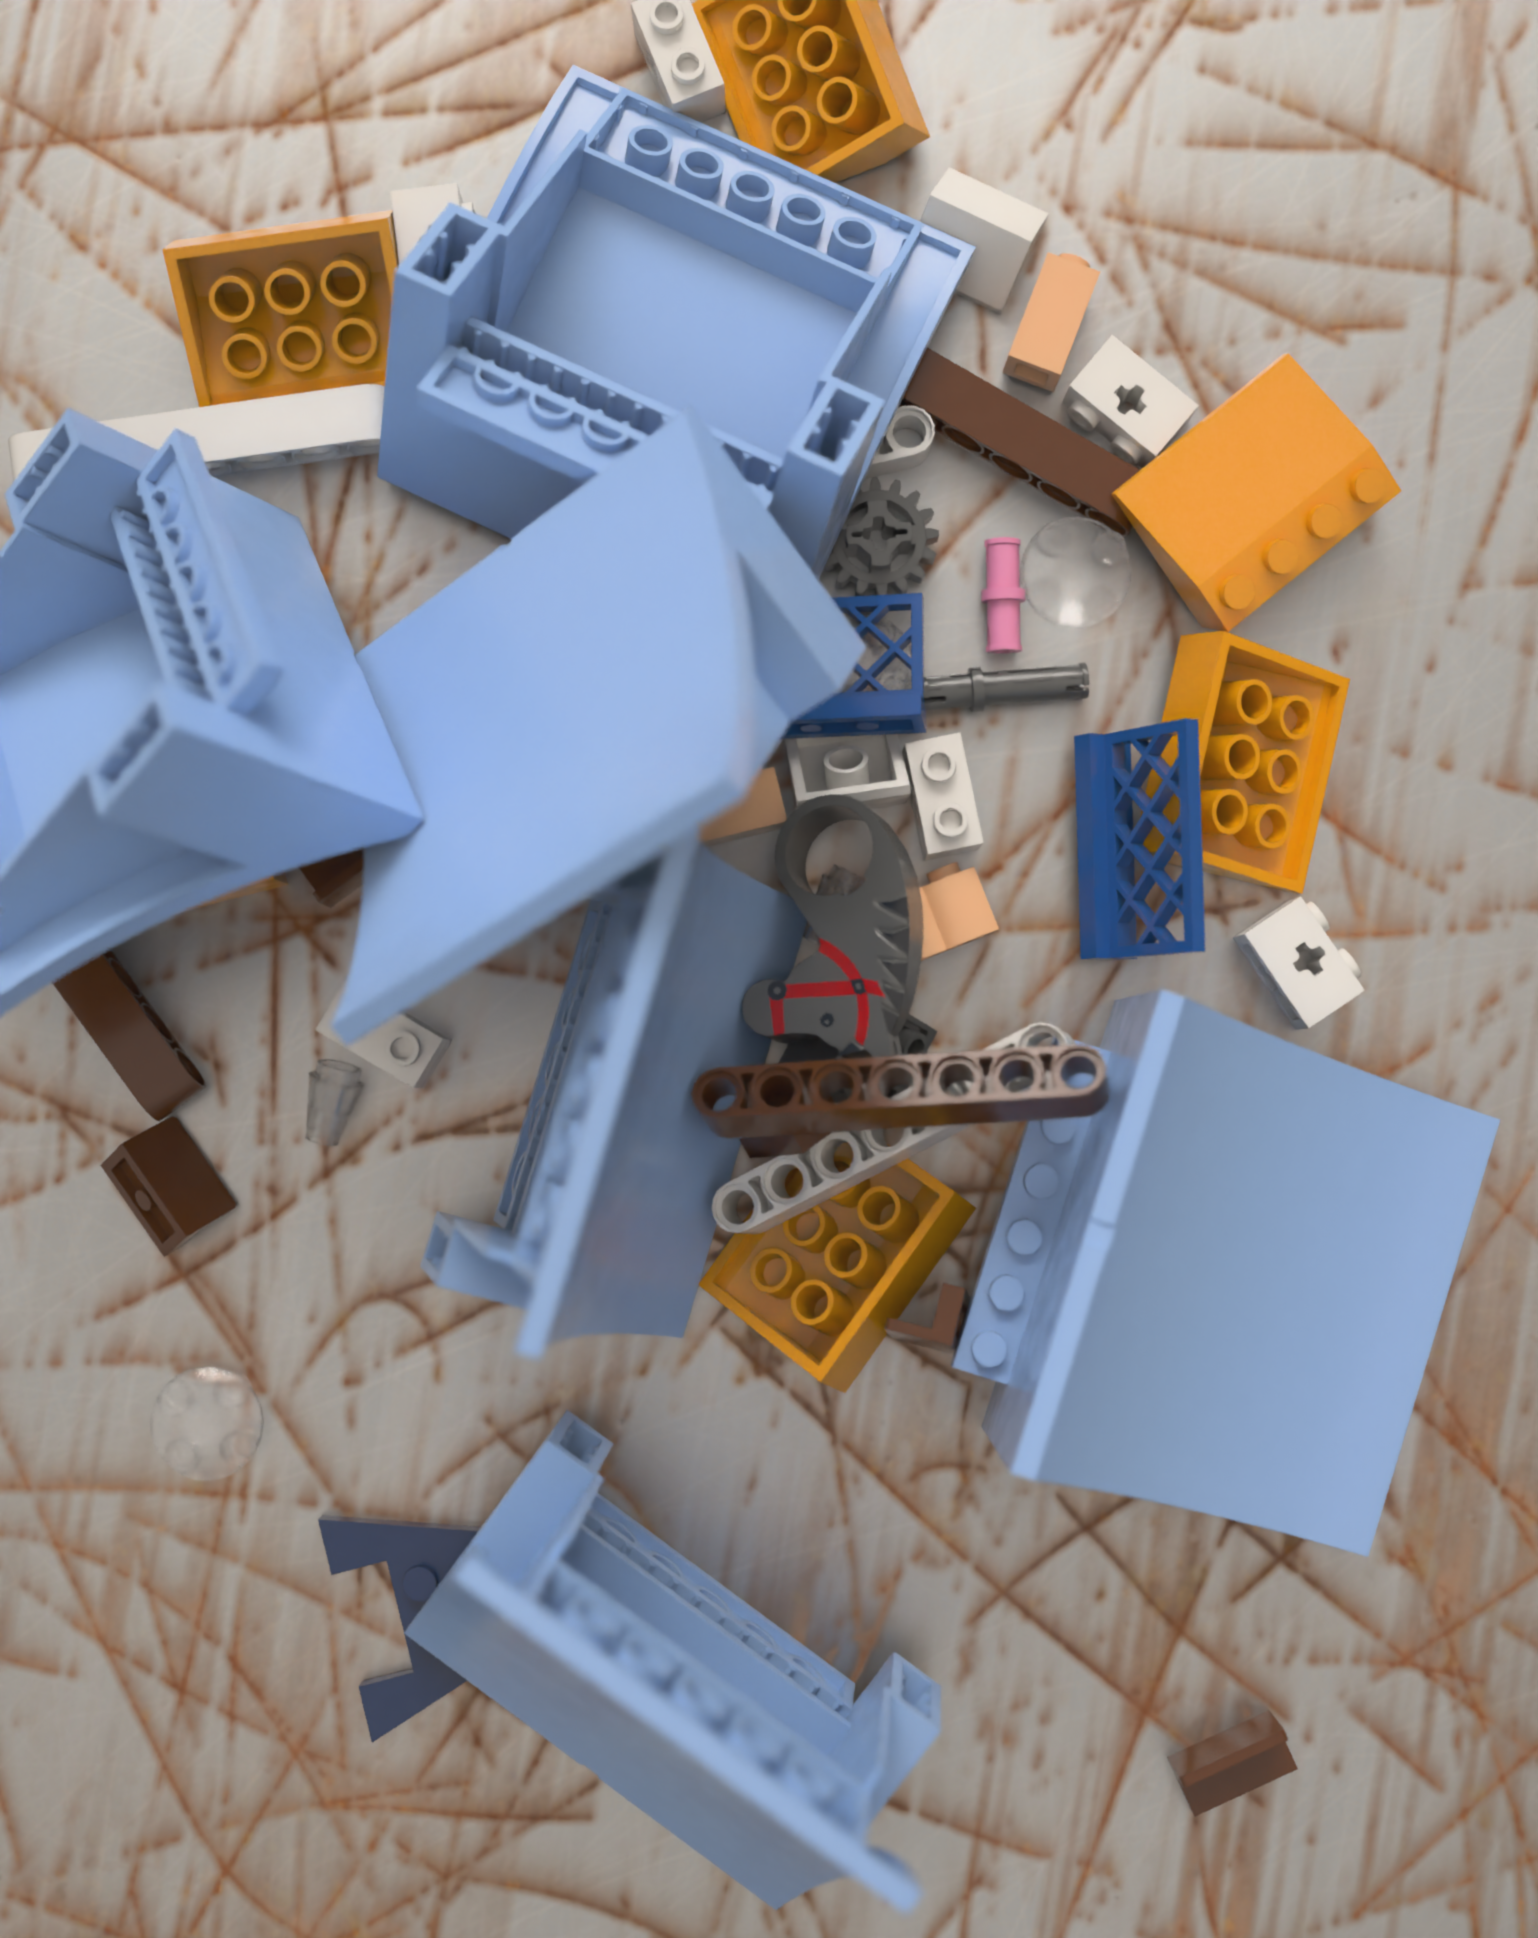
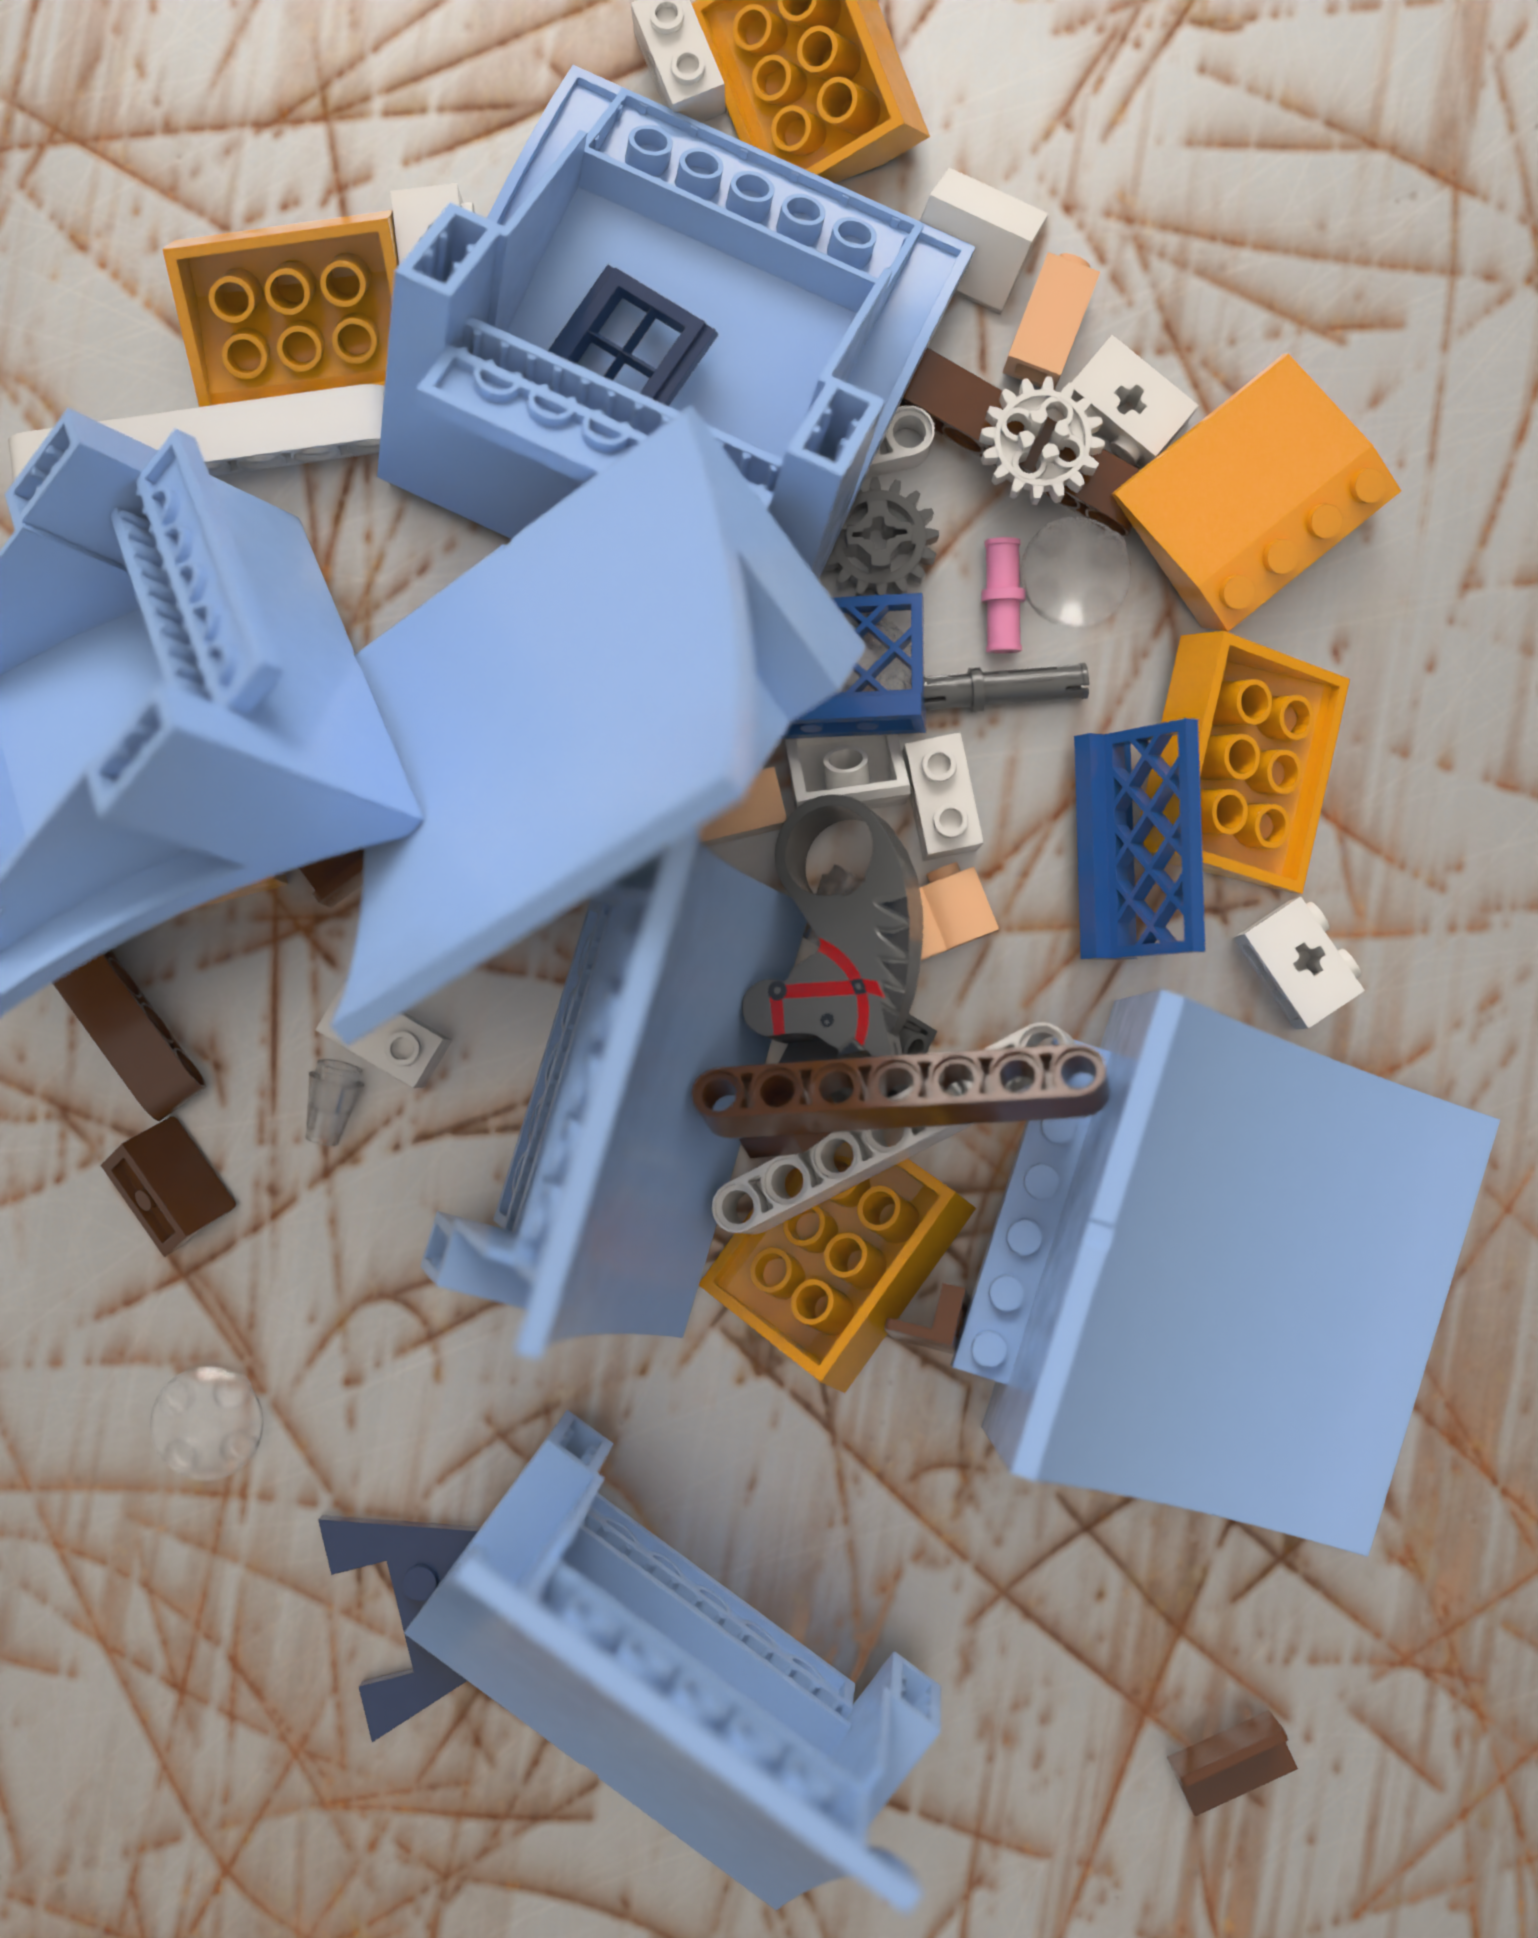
(597, 307): none -> dark blue piece
(1031, 410): none -> white gear

